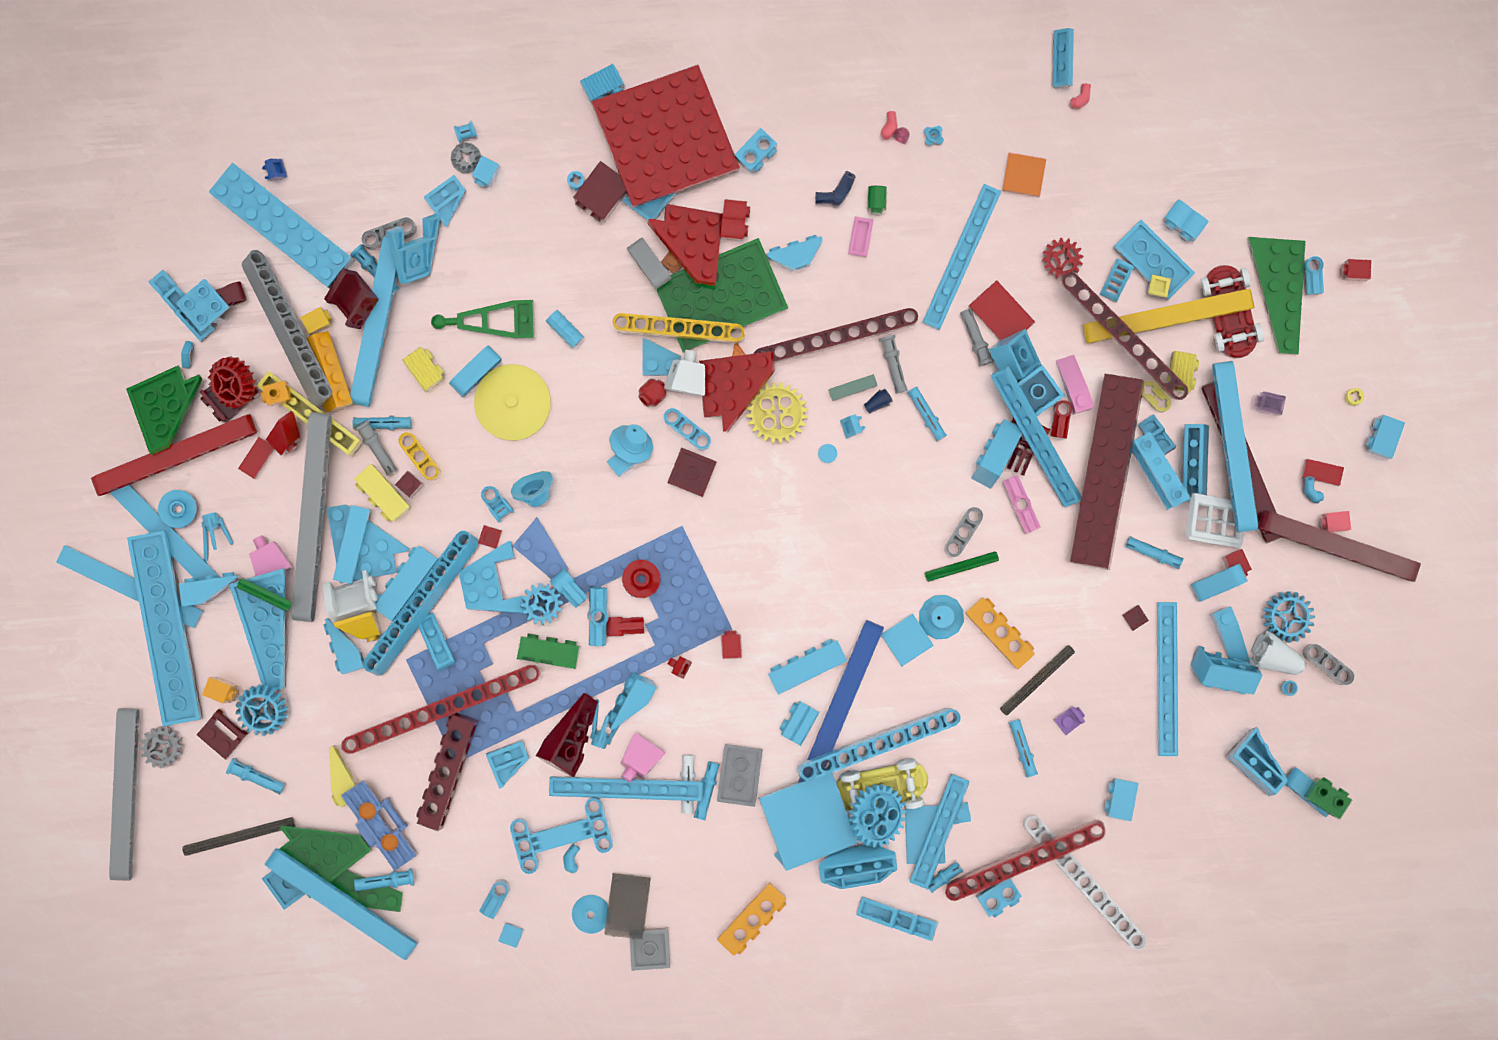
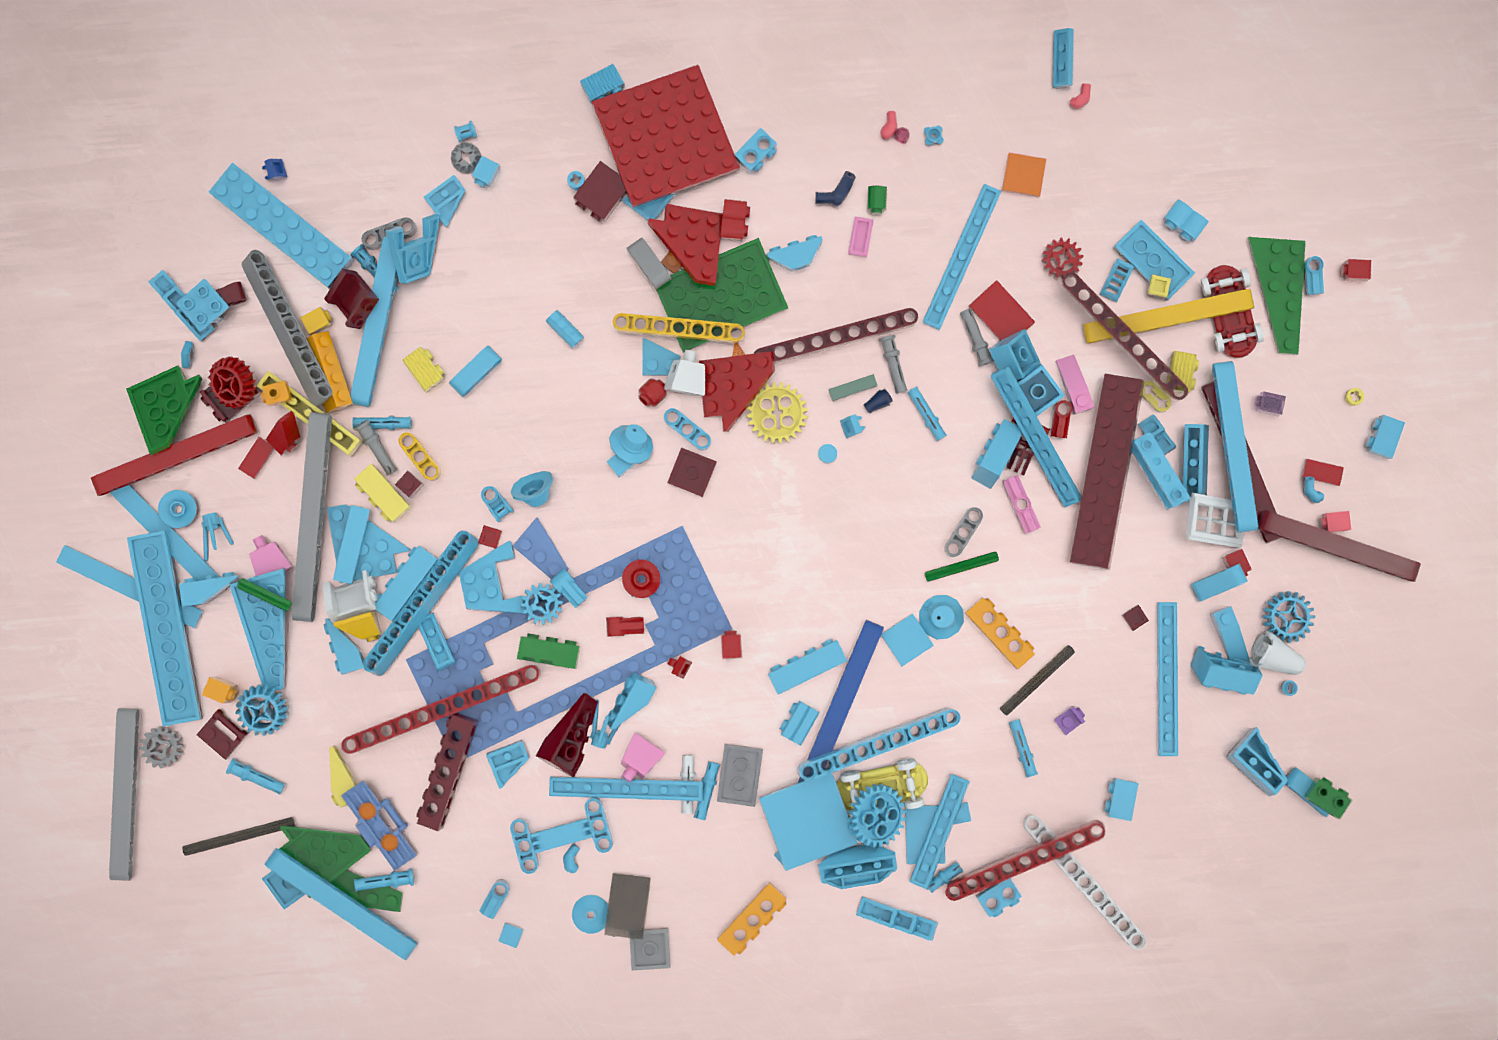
(512, 402): light yellow dish -> none
(522, 320): green plate -> none
(597, 603): medium azure piece -> none
(1162, 556): medium azure pin -> none
(1337, 666): light grey beam -> none

